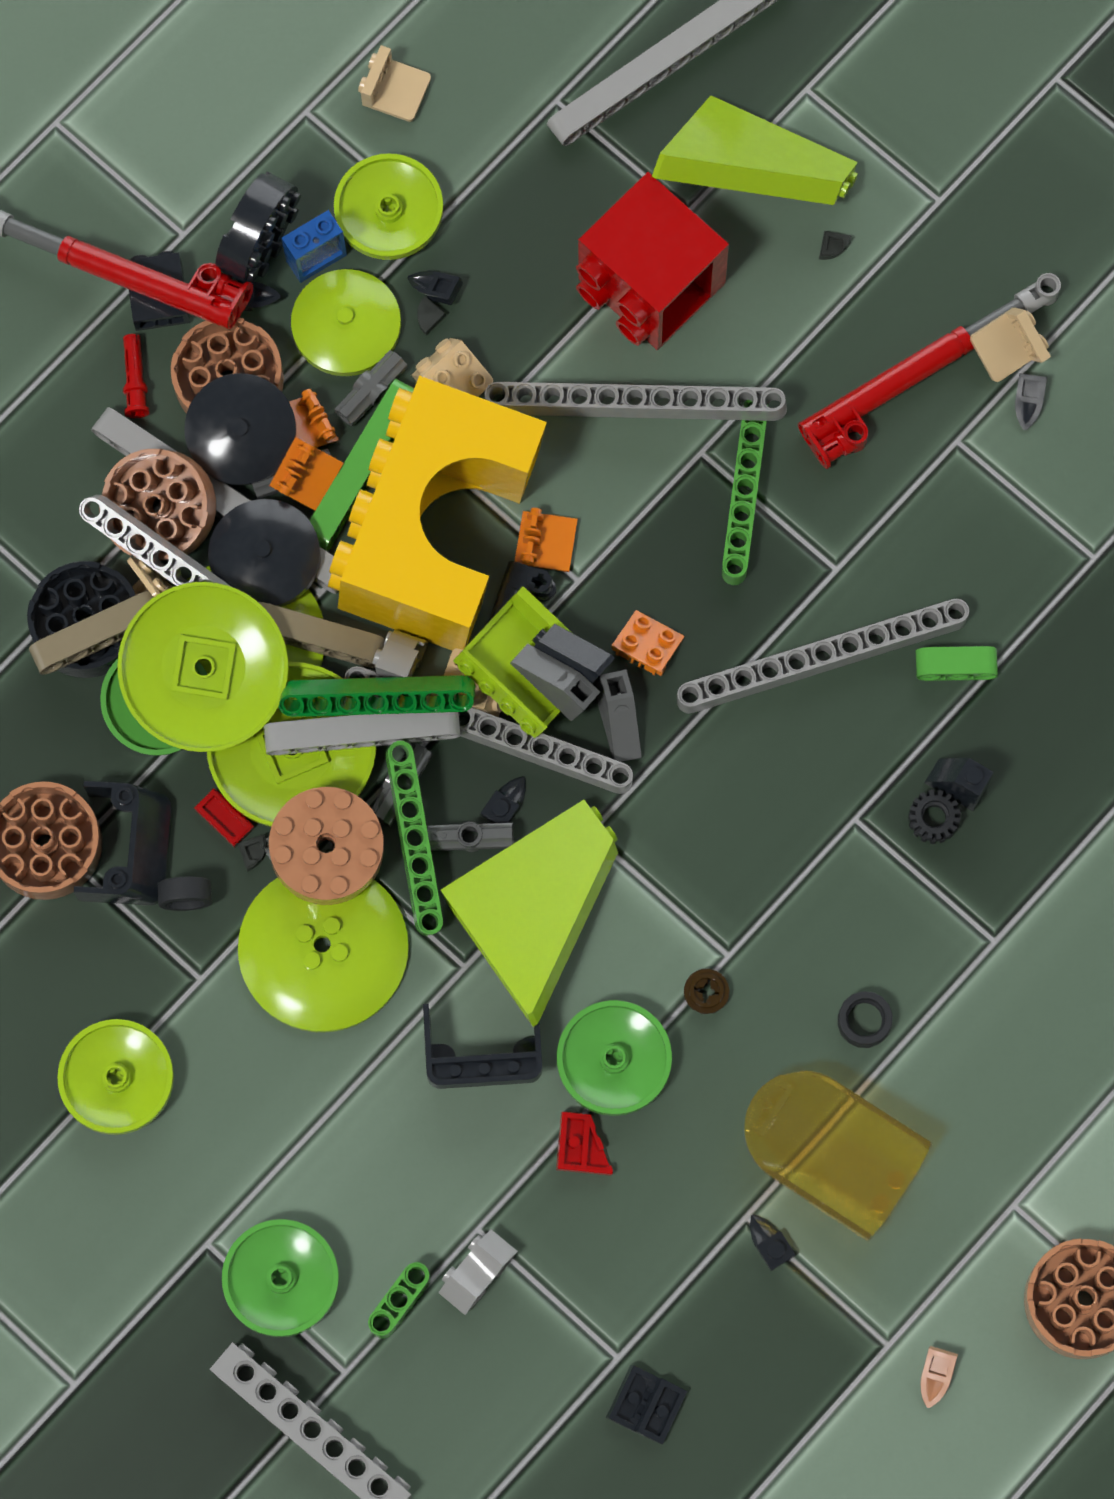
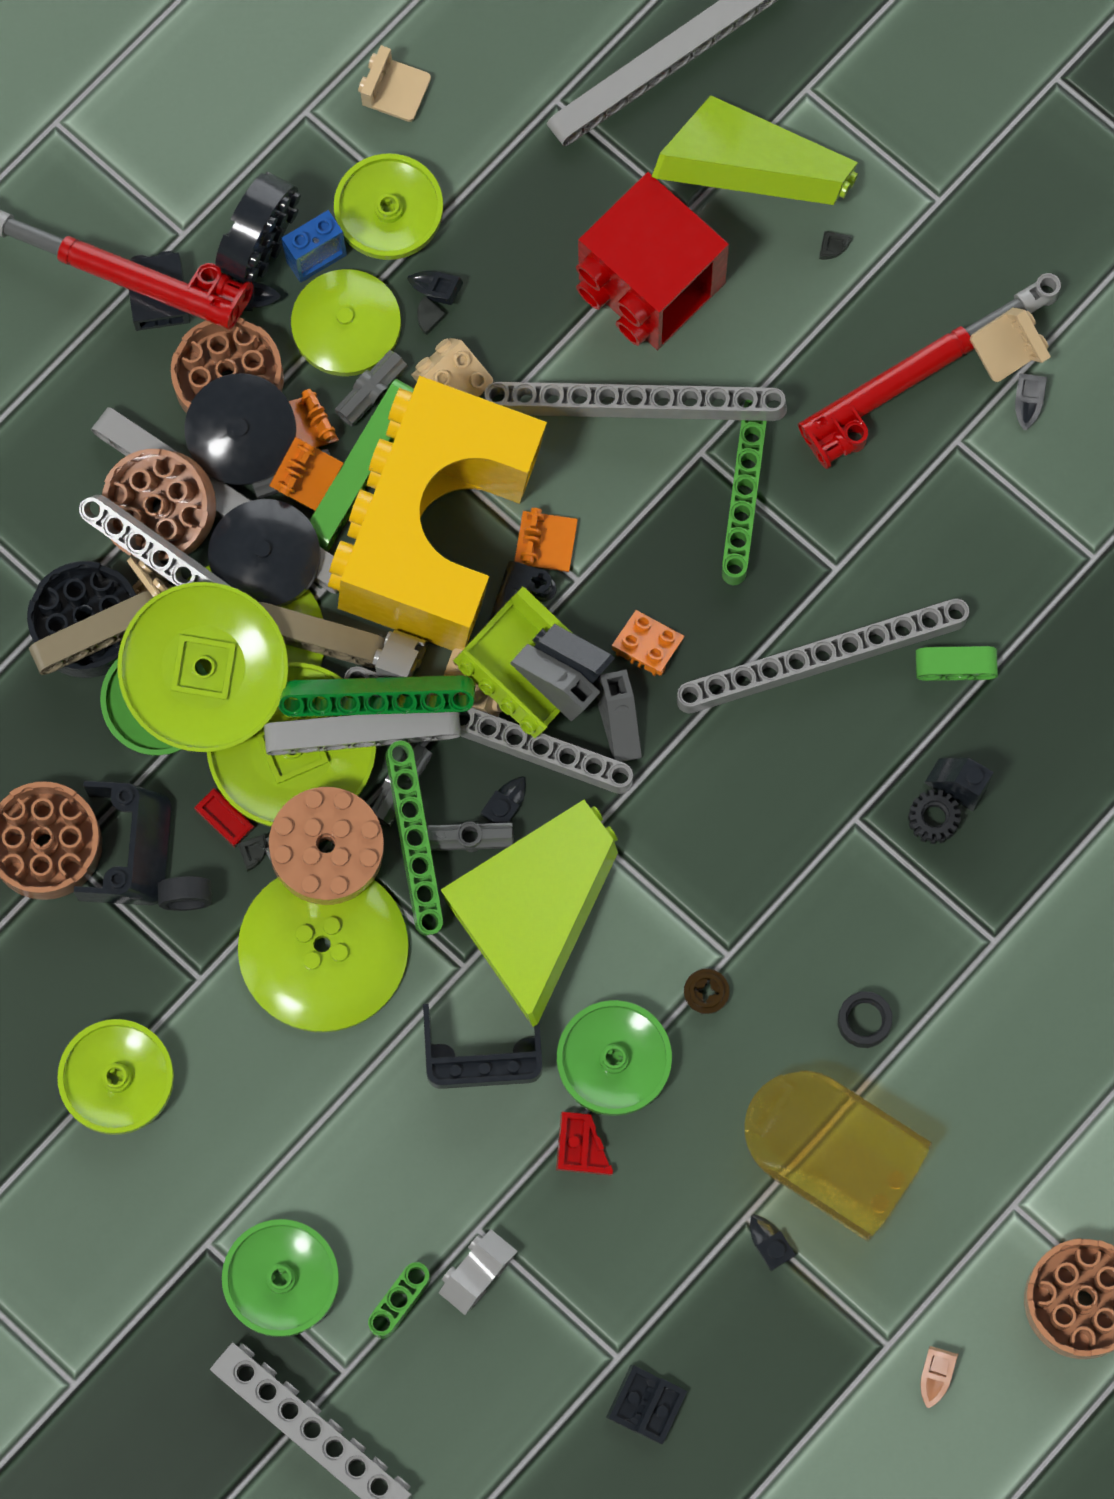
(135, 387): red pin -> none

